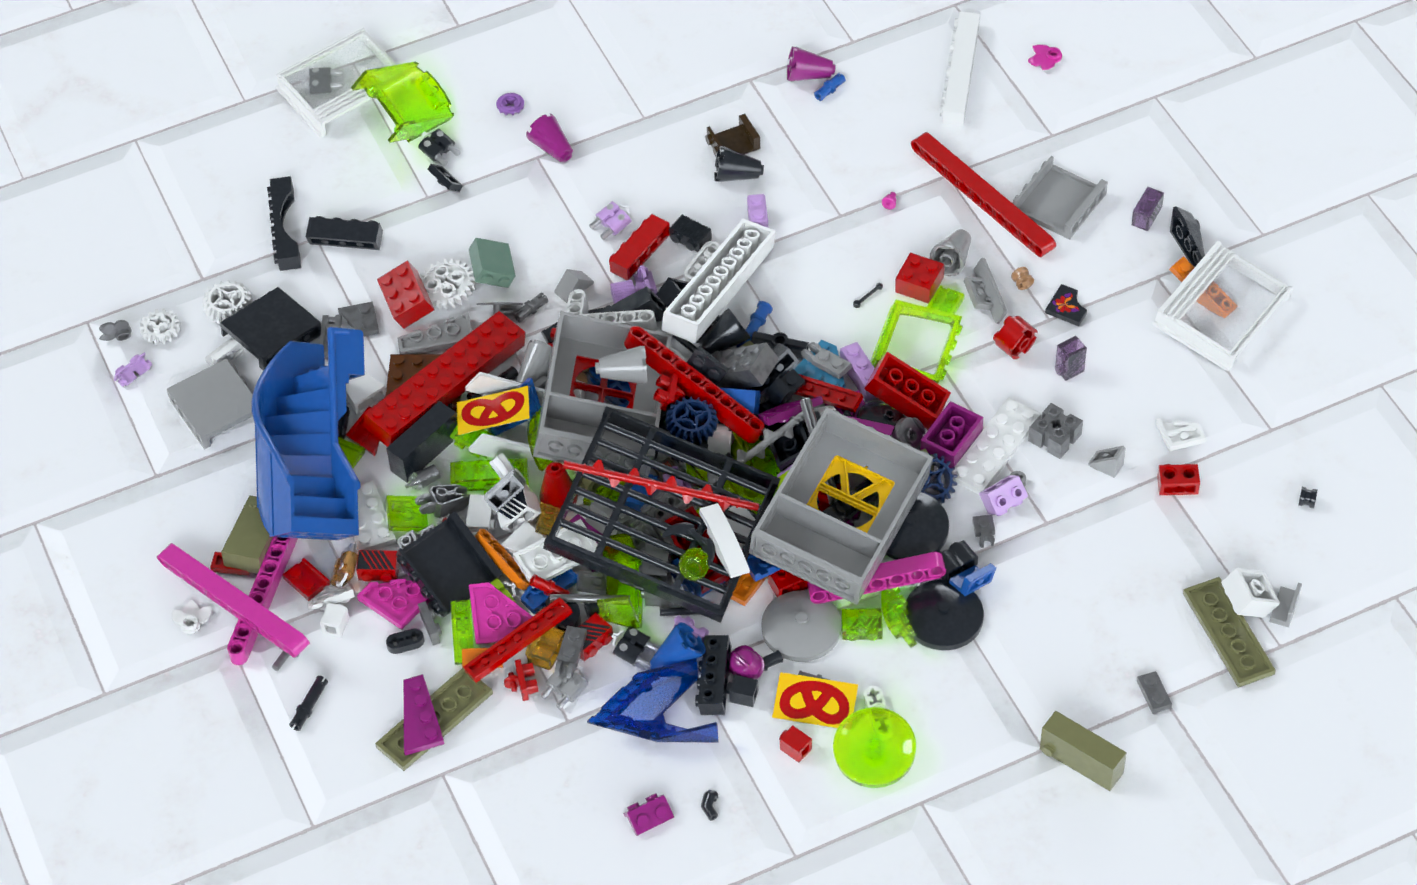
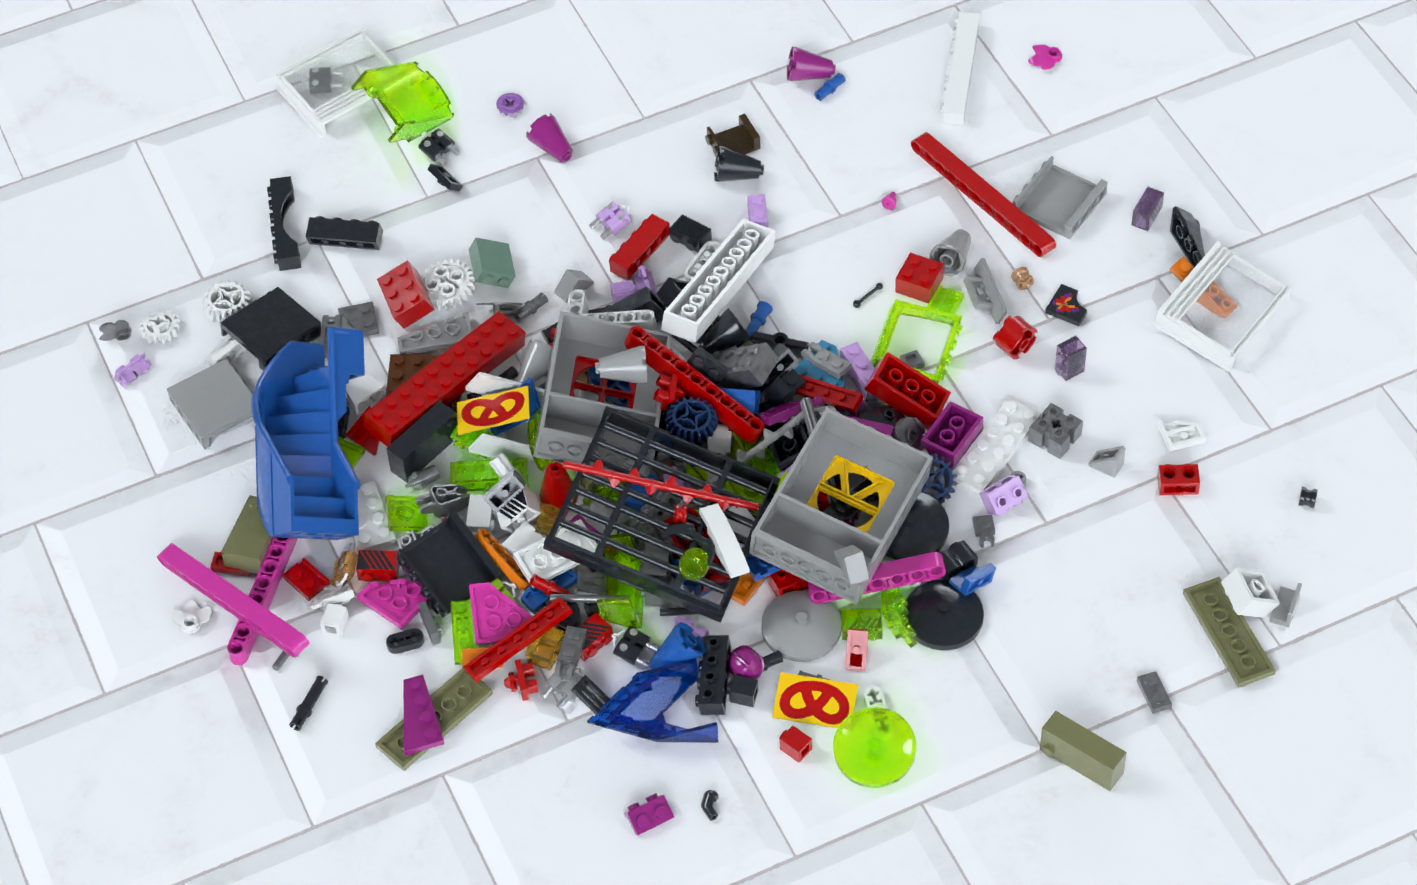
(585, 699): none -> black tile
(680, 513): none -> red bush
(852, 564): none -> slope
(856, 649): none -> slope
(913, 359): none -> flat silver tile

